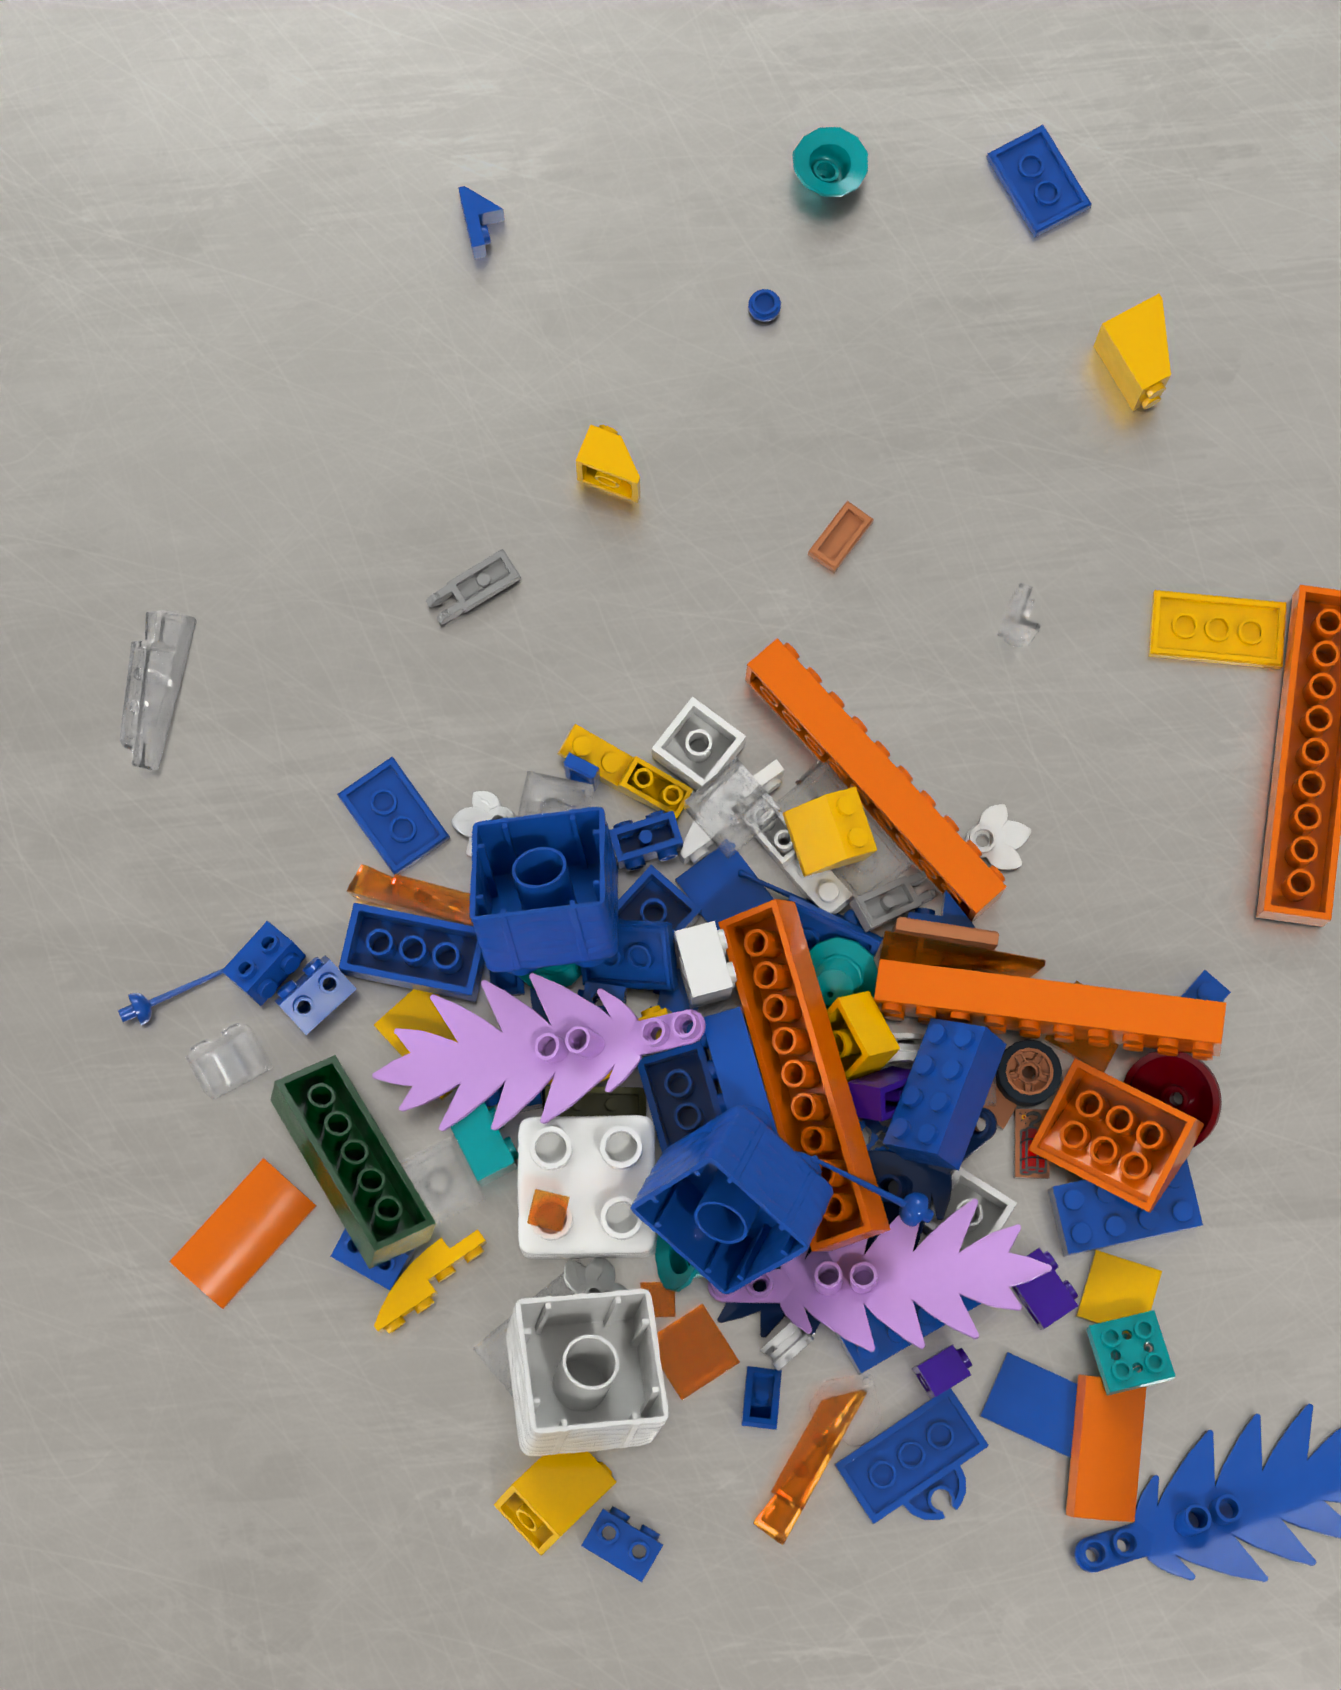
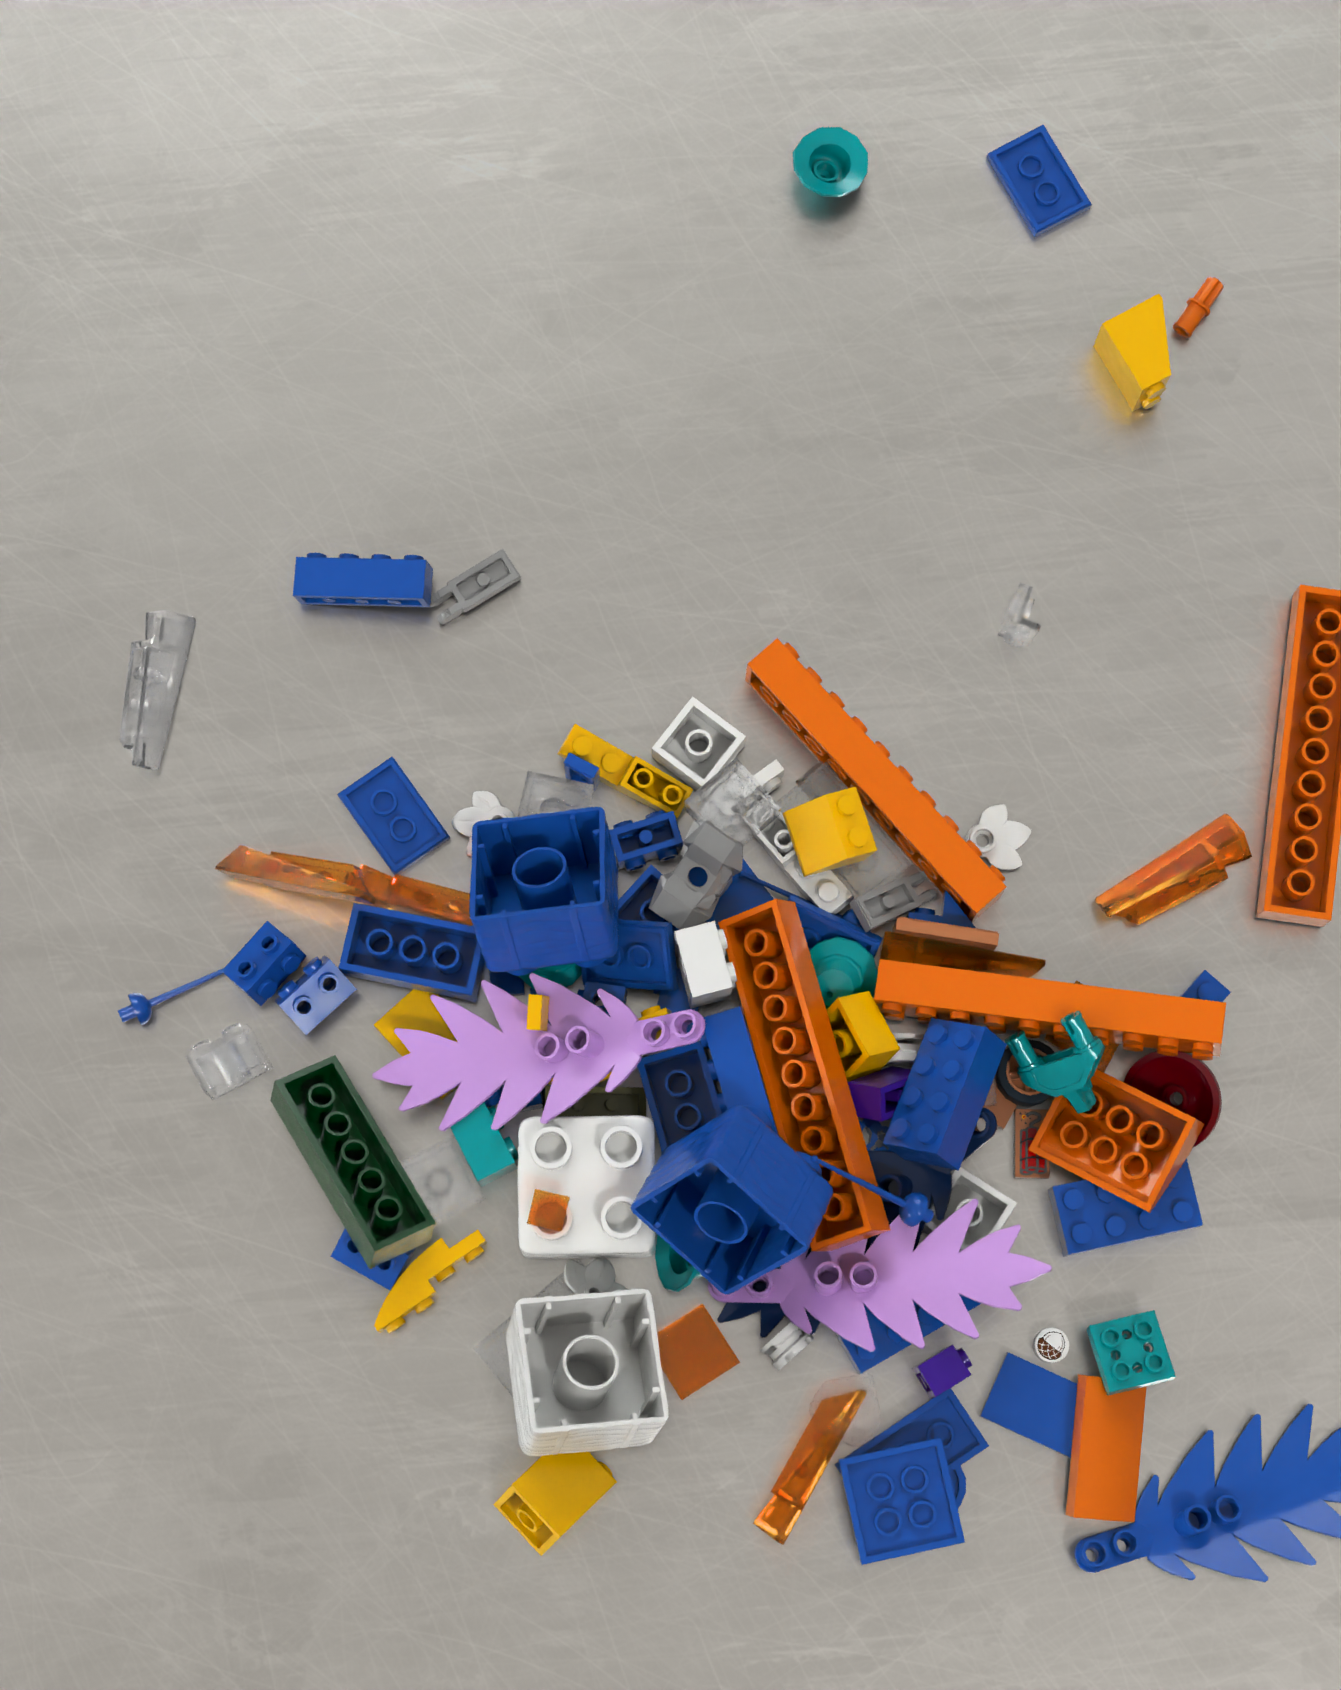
(243, 1233): orange slope -> none
(297, 874): none -> clear orange wedge
(363, 580): none -> blue brick
(478, 214): blue slope -> none
(537, 1012): none -> yellow tile
(607, 463): yellow slope -> none
(619, 1549): blue brick -> none
(662, 1299): clear orange tile -> none
(688, 904): none -> light grey piece
(761, 1398): blue slope -> none
(764, 305): blue plate -> none
(840, 536): nougat tile -> none
(901, 1501): none -> blue plate
(1046, 1296): dark purple brick -> none
(1051, 1345): none -> white tile
(1064, 1071): none -> teal connector
(1117, 1289): yellow tile -> none
(1178, 873): none -> clear orange wedge
(1198, 307): none -> orange axle
(1217, 629): yellow tile -> none

